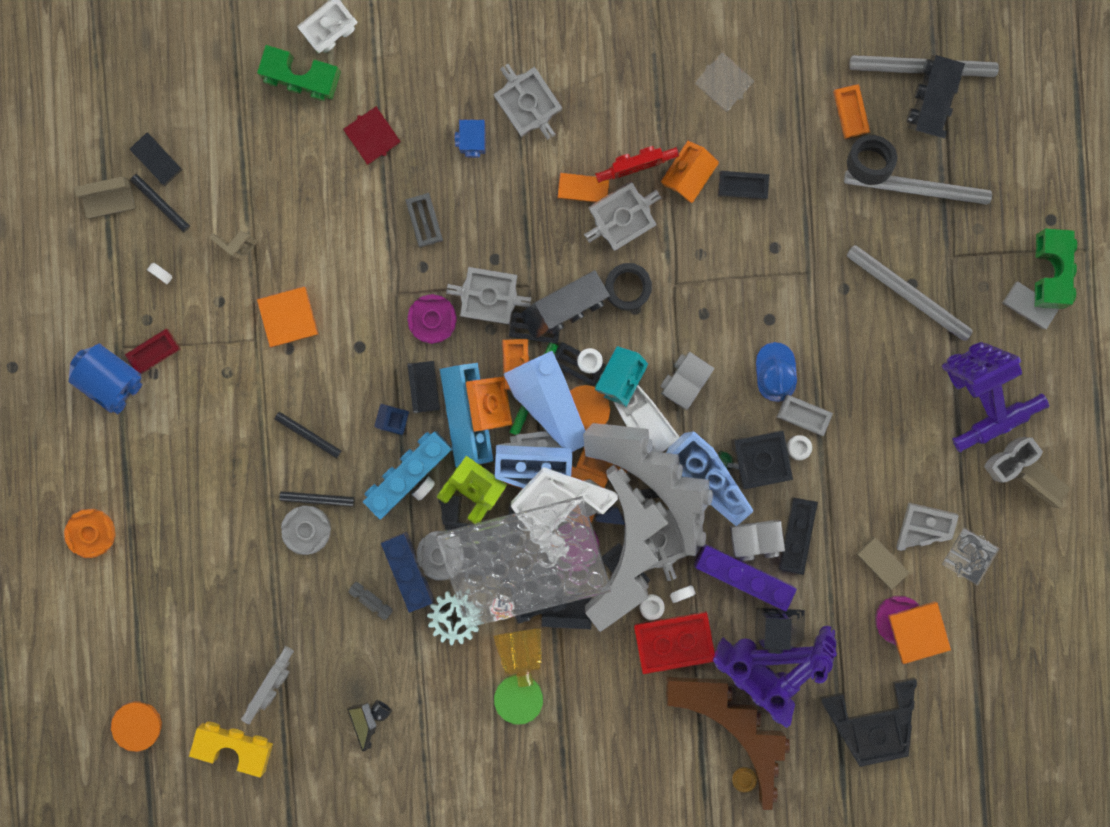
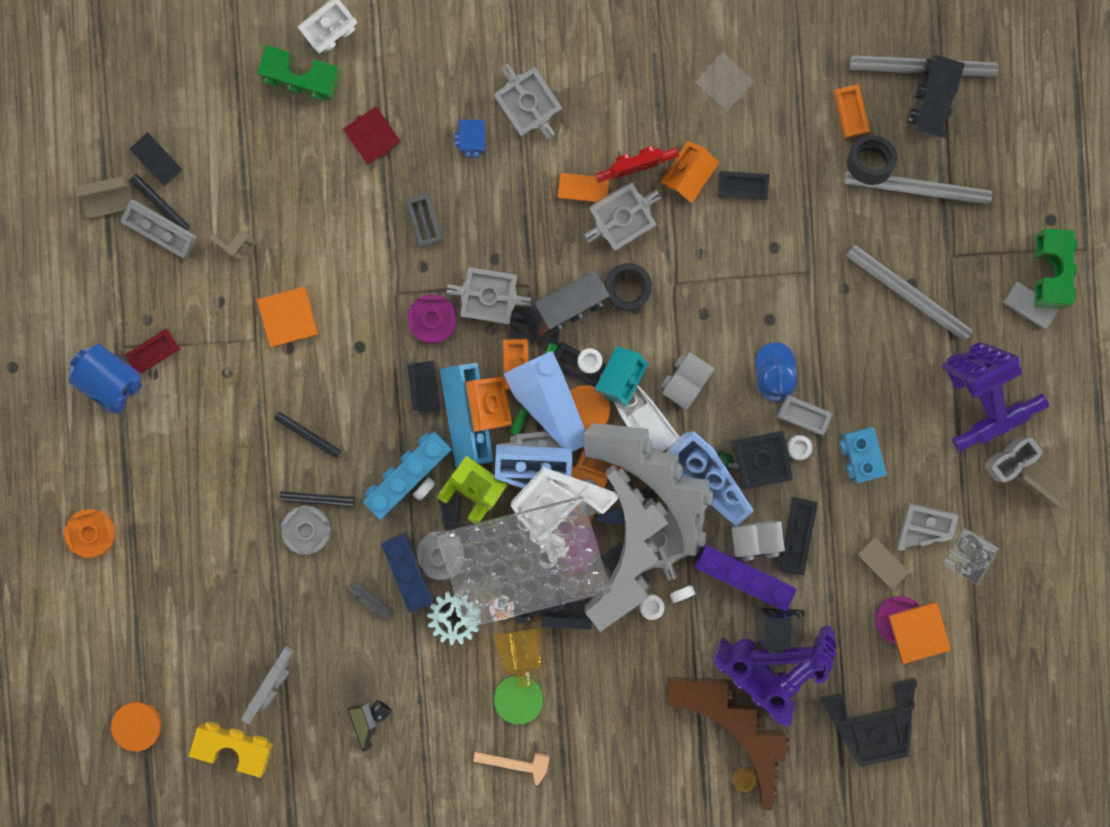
(158, 229): none -> light grey tile
(160, 273): white tile -> none
(391, 419): dark blue slope -> none
(538, 767): none -> light nougat piece
(674, 642): red plate -> none
(862, 455): none -> dark azure brick

